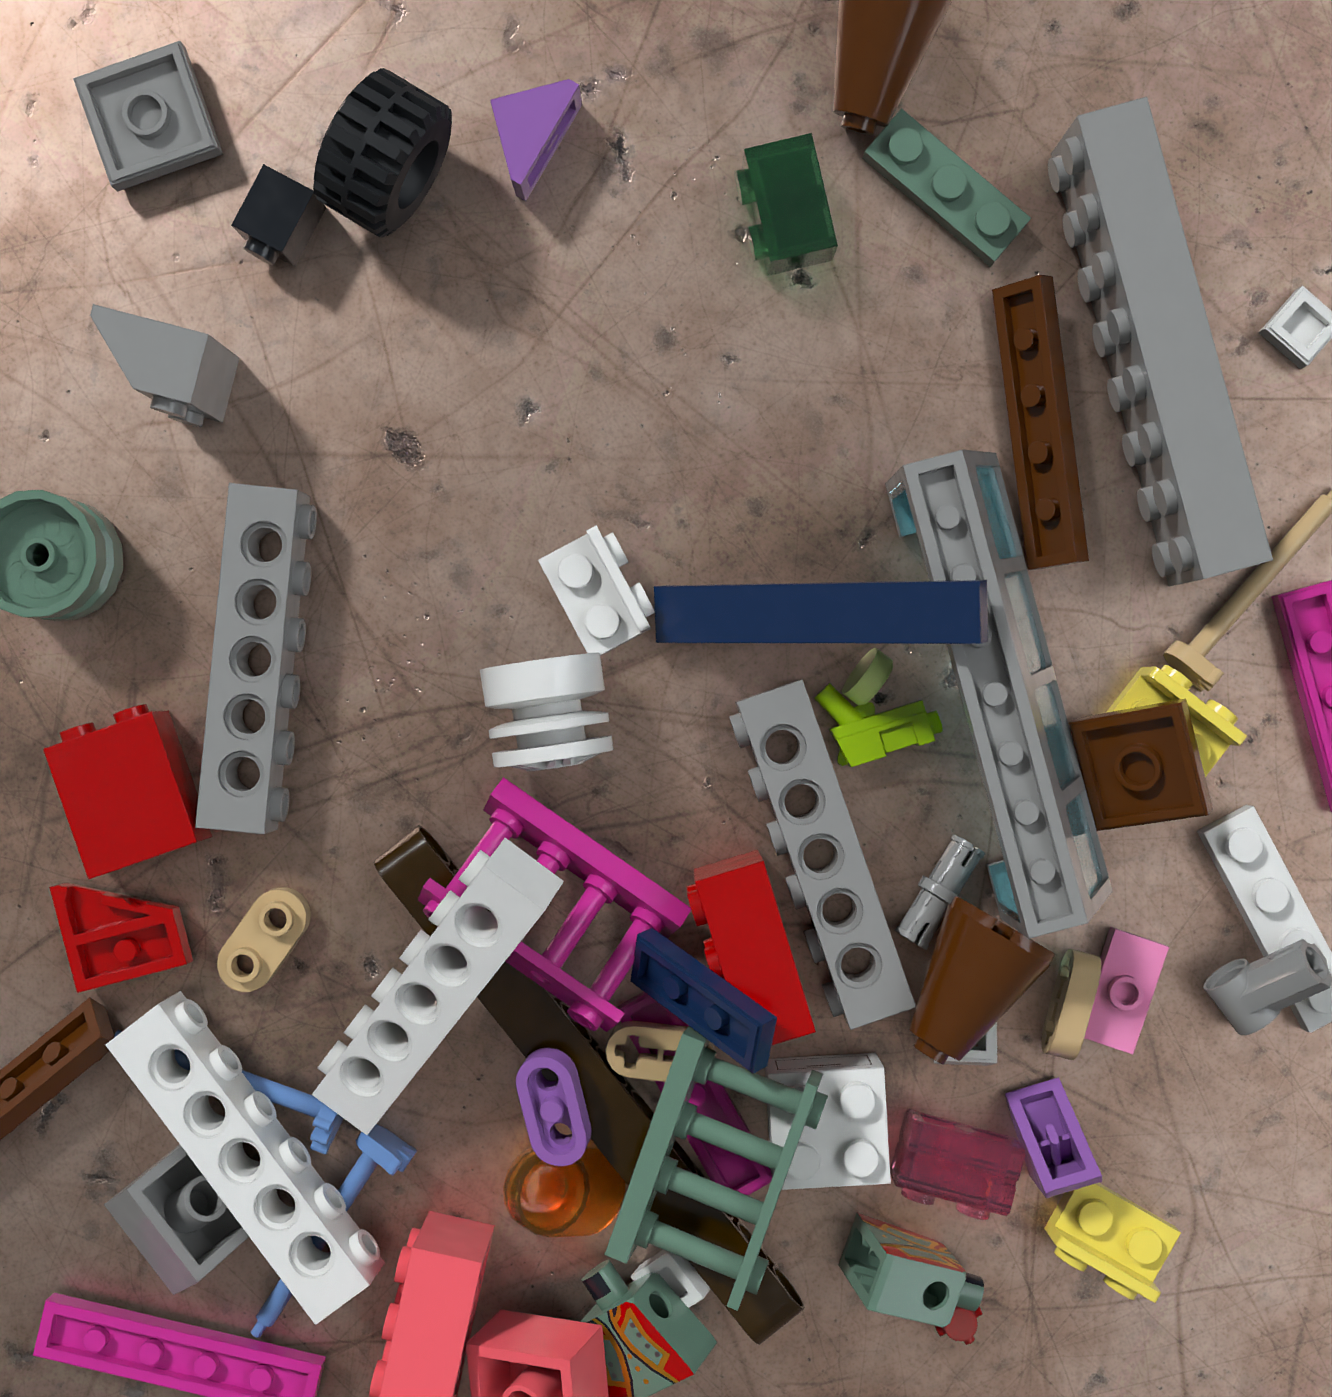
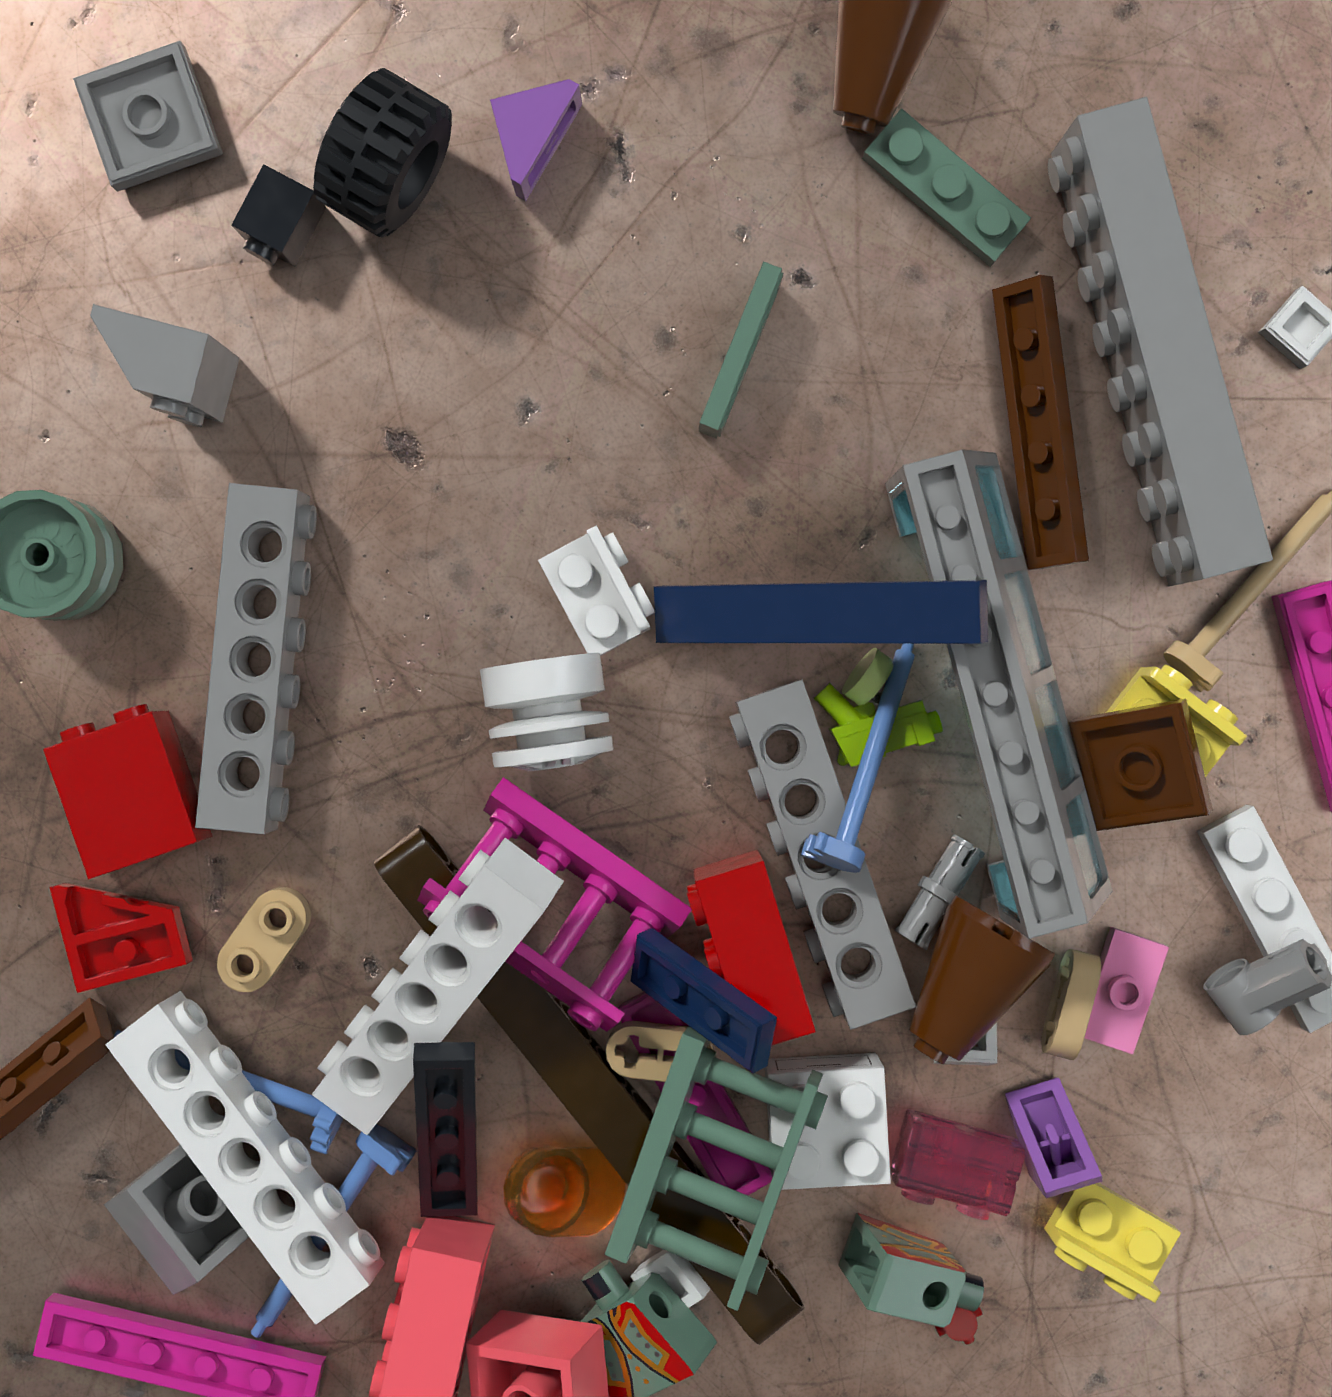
(446, 1128): none -> black plate
(551, 1103): medium lavender plate -> none
(741, 350): none -> sand green tile
(787, 205): clear green brick -> none
(841, 851): none -> medium blue piece

